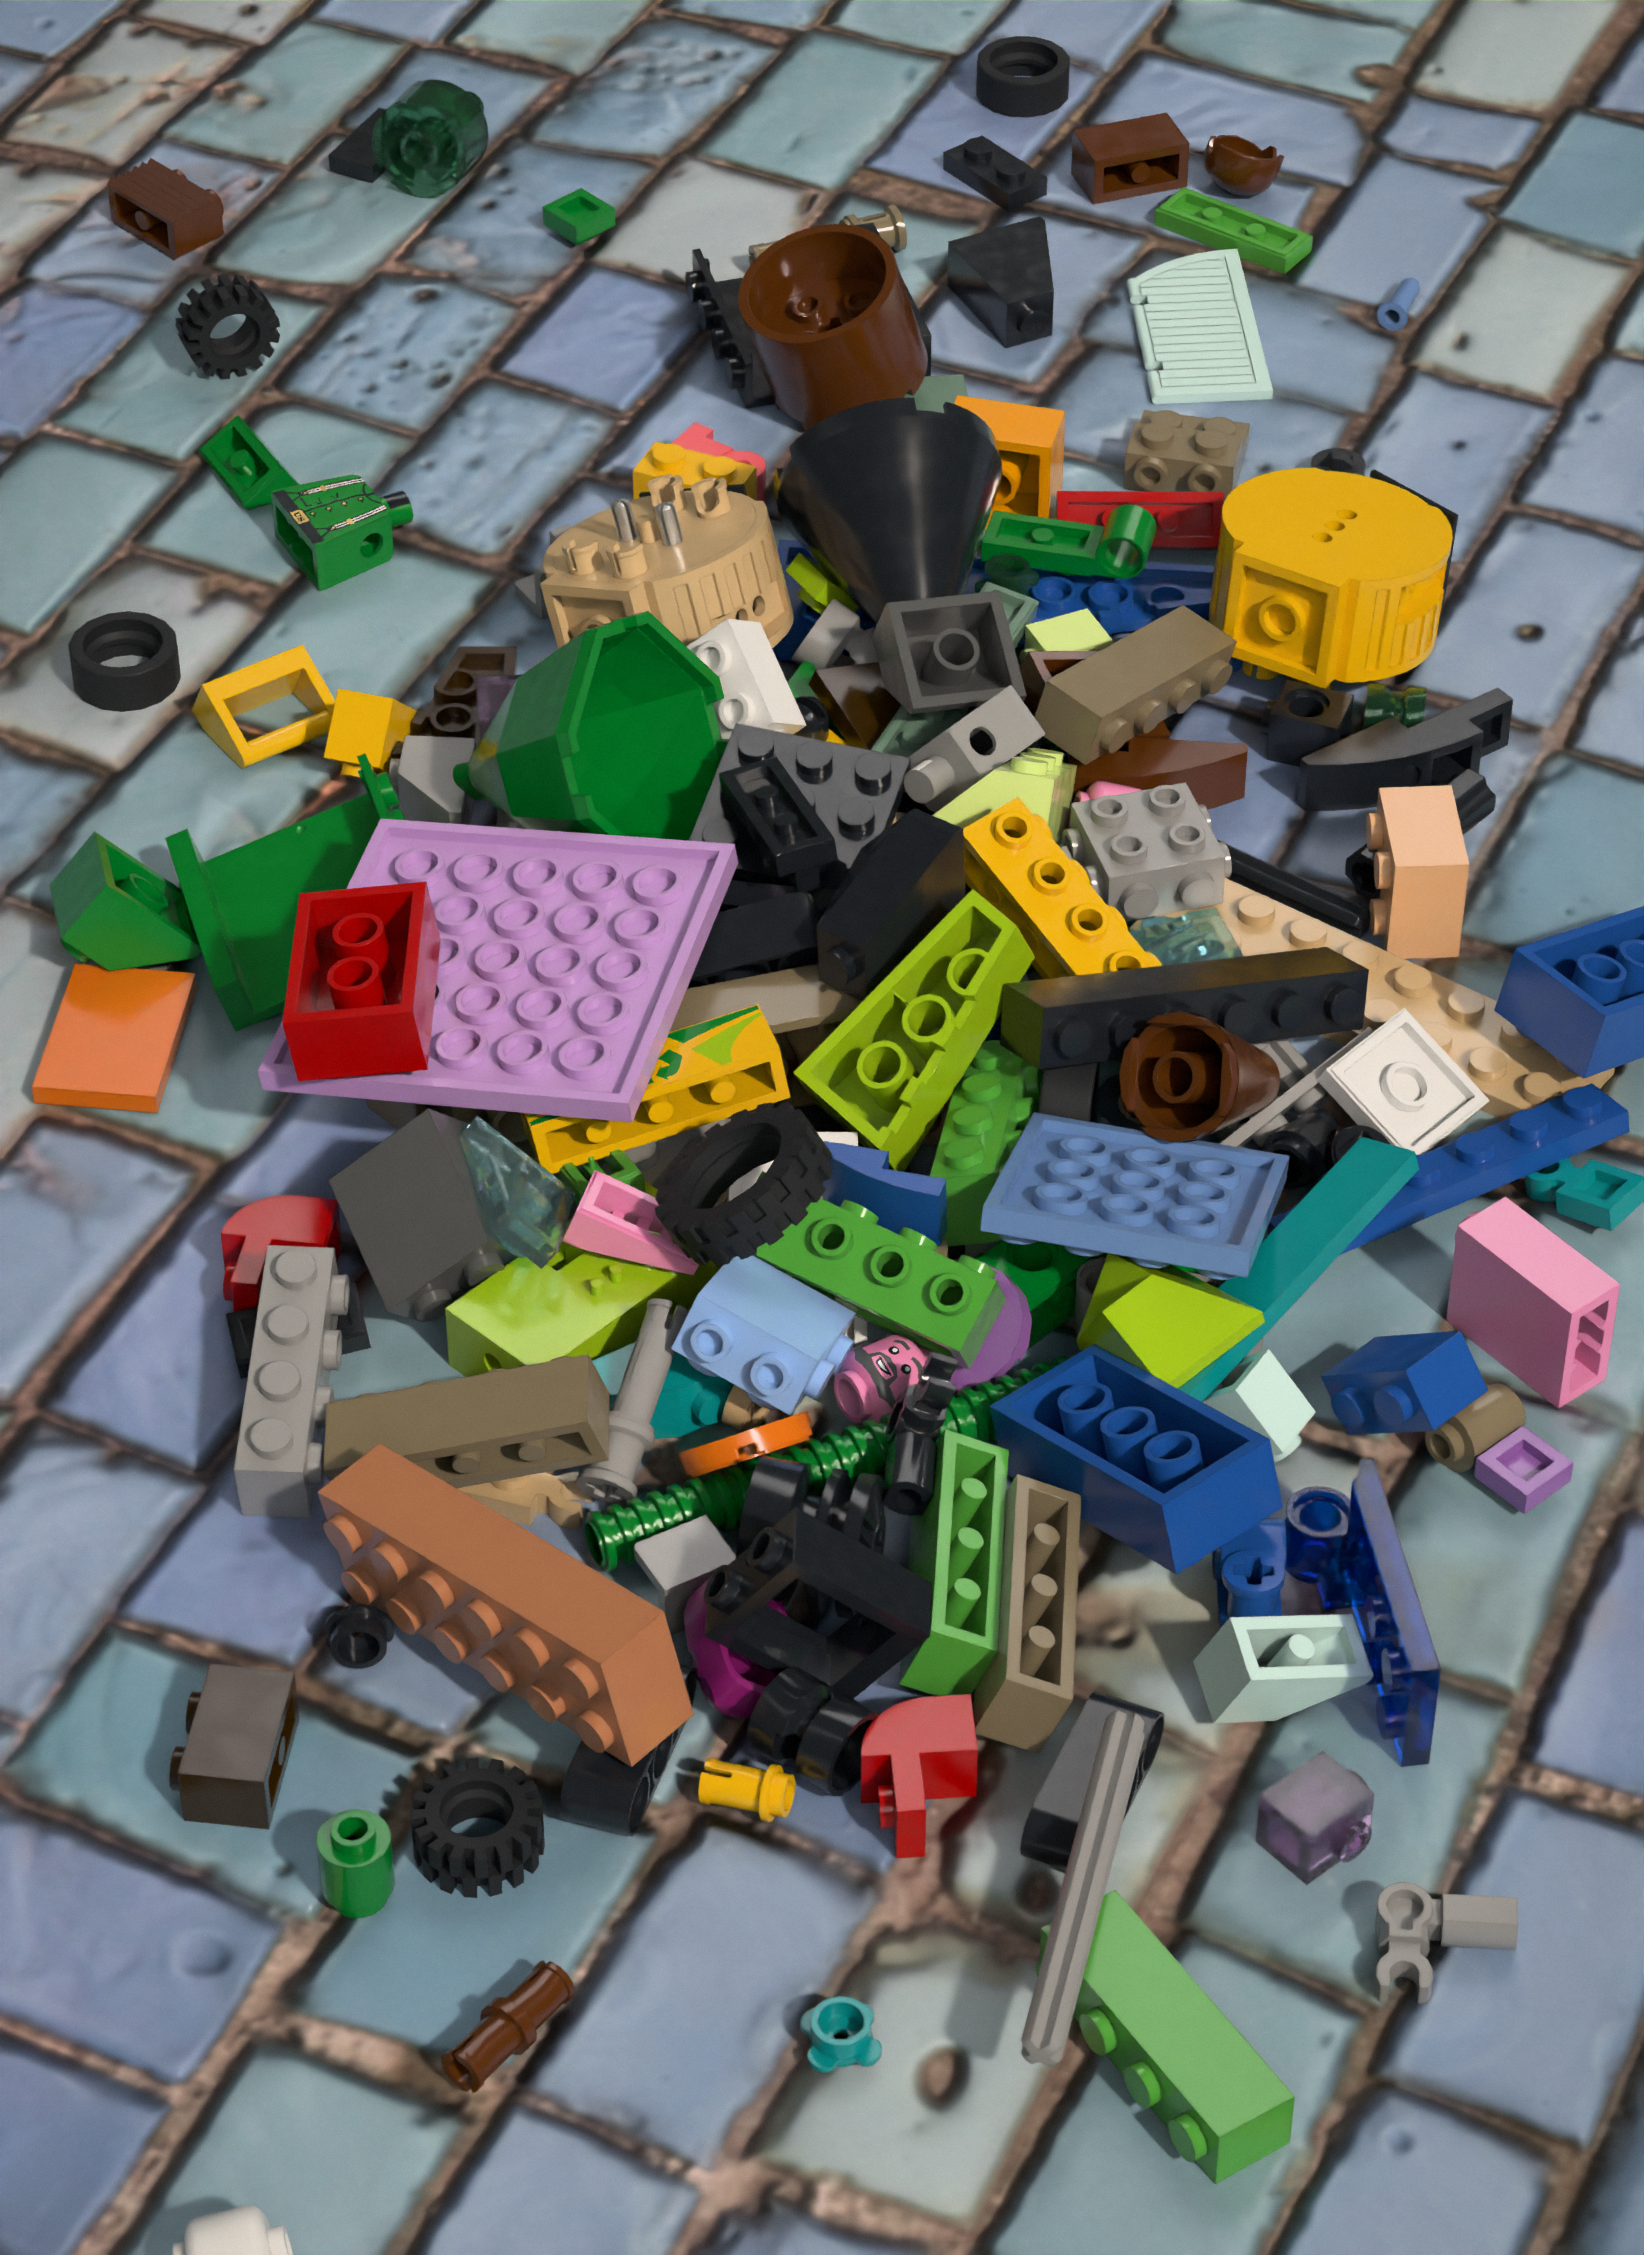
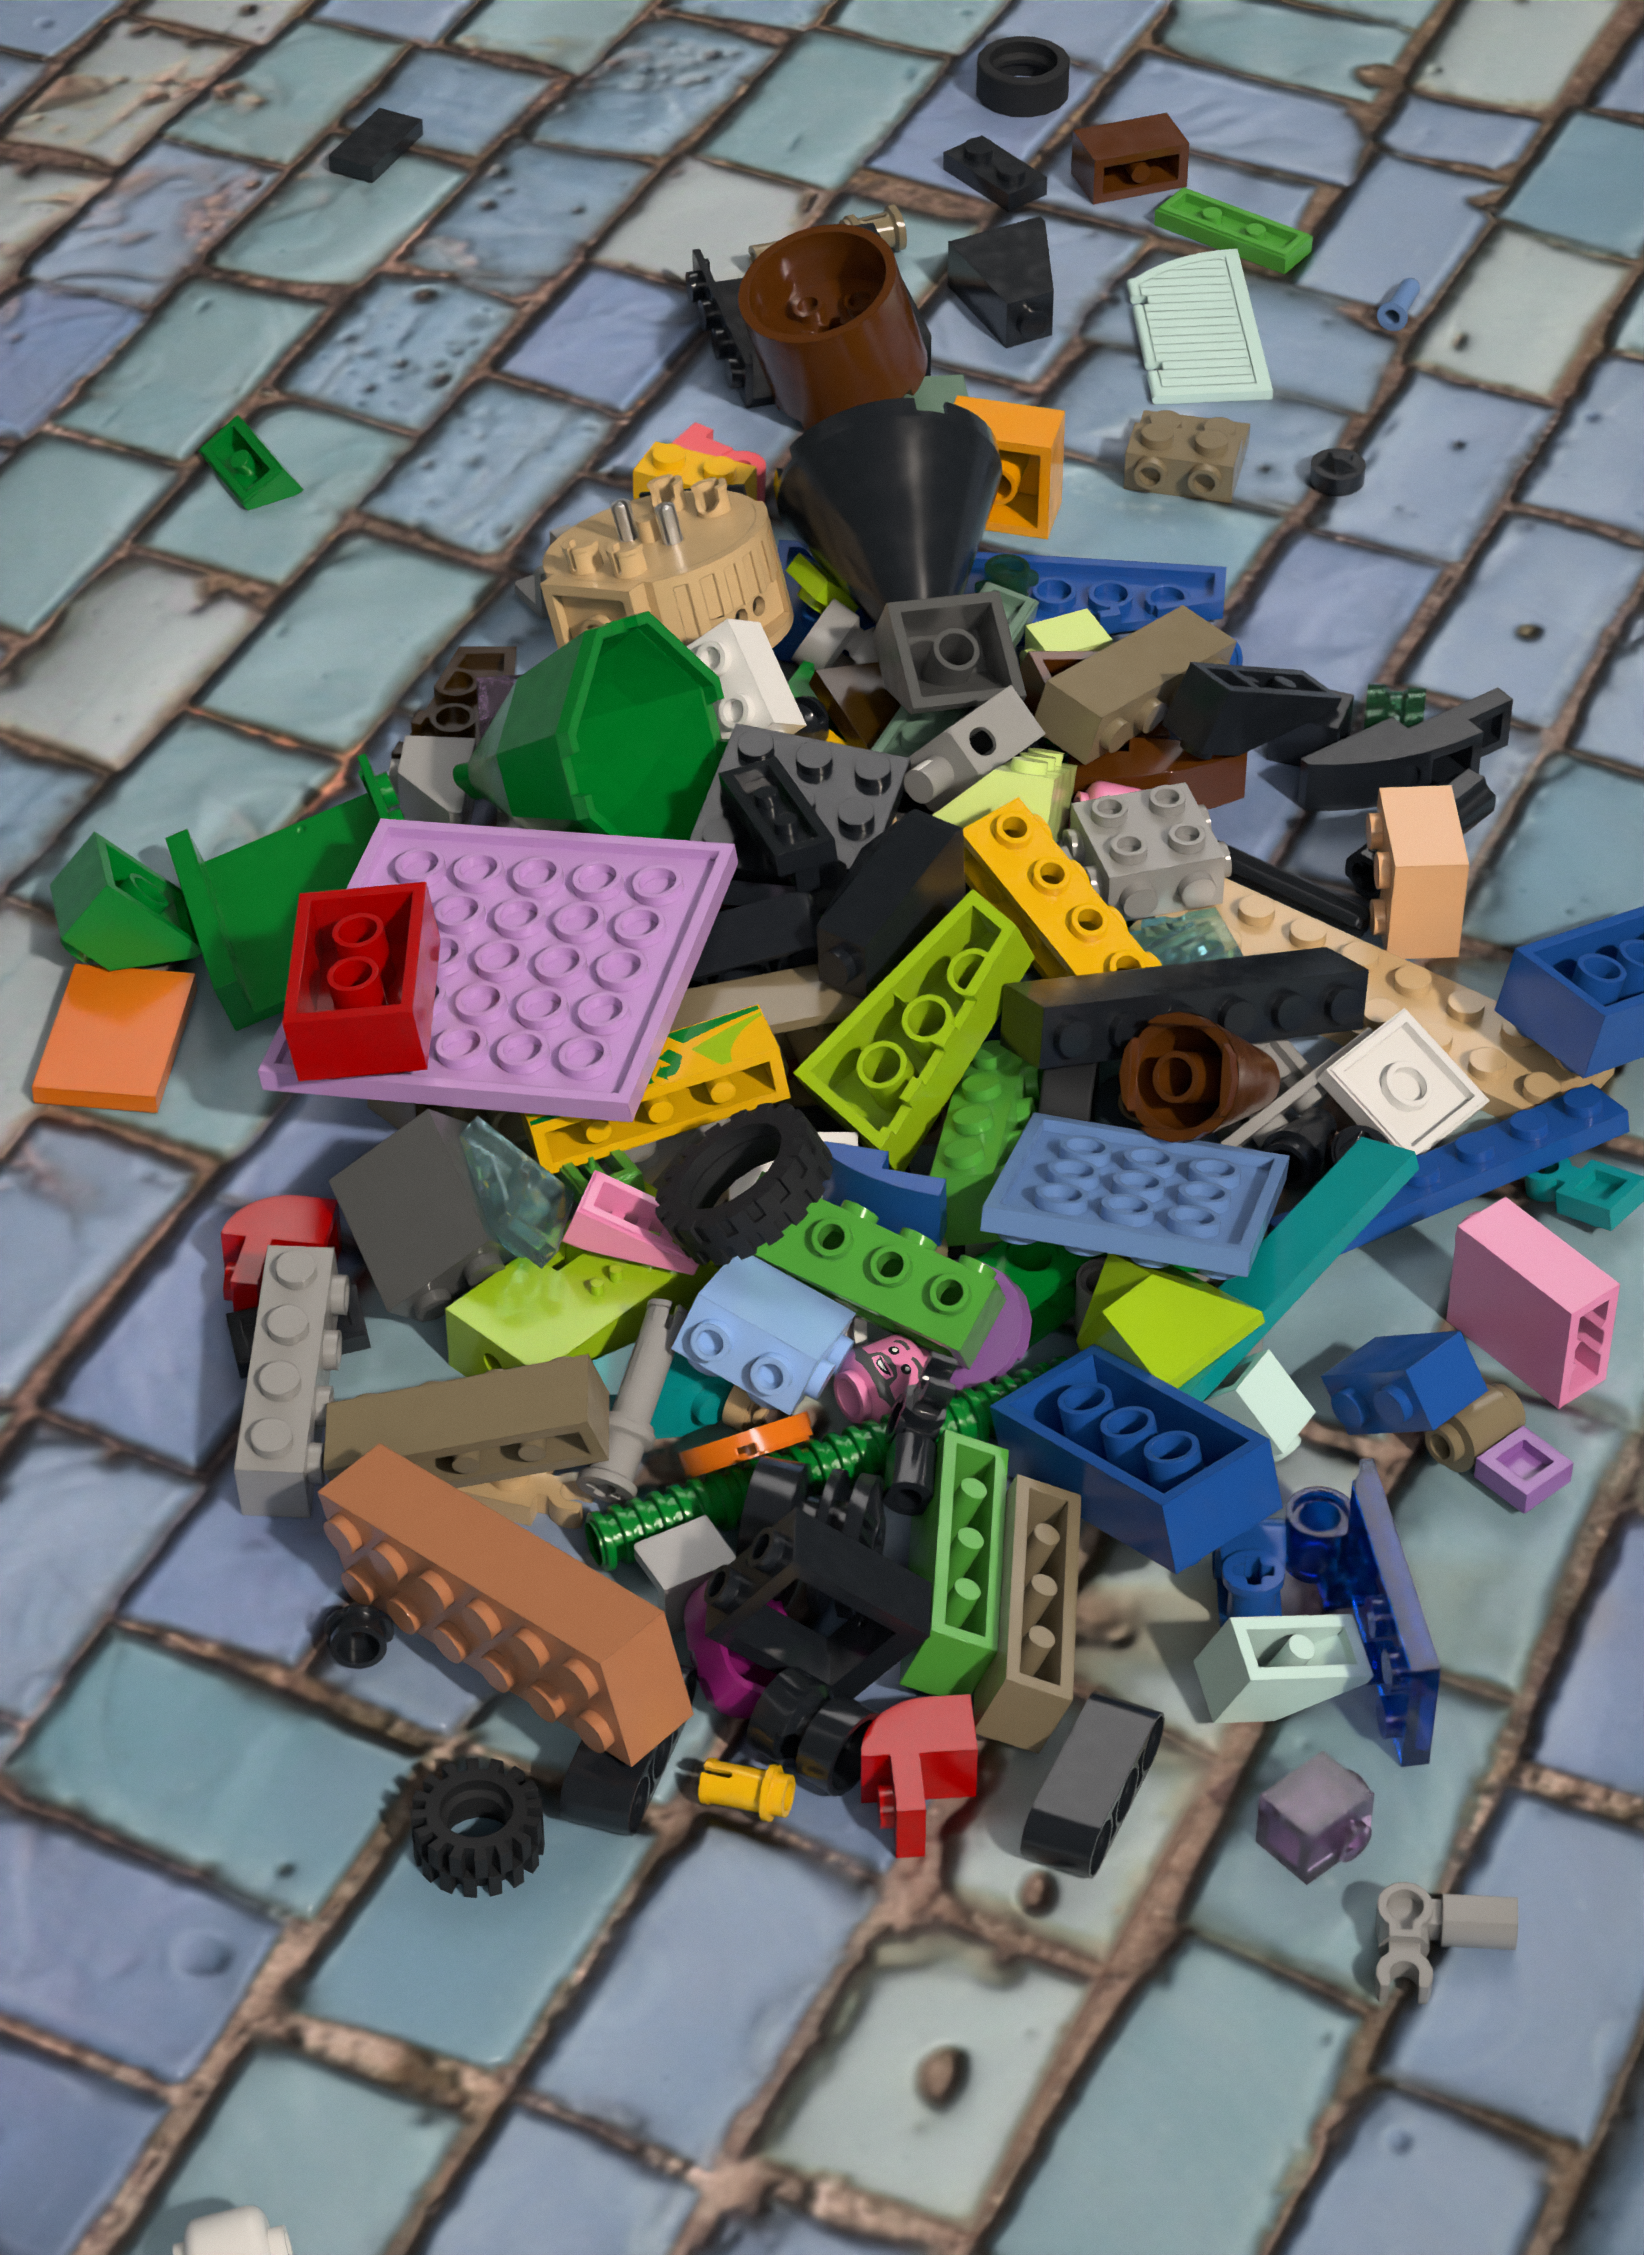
(128, 686): black tyre -> none
(165, 208): reddish brown brick -> none
(216, 304): black tyre -> none
(236, 1746): dark brown brick -> none
(258, 685): yellow tile -> none
(337, 527): green torso -> none
(356, 1862): green brick -> none
(368, 726): yellow slope -> none
(431, 137): clear green brick -> none
(508, 2026): reddish brown pin -> none
(579, 216): green plate -> none
(838, 2018): teal plate -> none
(1075, 547): green plate -> none
(1082, 1890): light grey axle -> none
(1177, 2048): bright green brick -> none
(1182, 518): red plate -> none
(1241, 165): reddish brown hair -> none
(1242, 707): none -> black slope
(1330, 575): yellow piece -> none

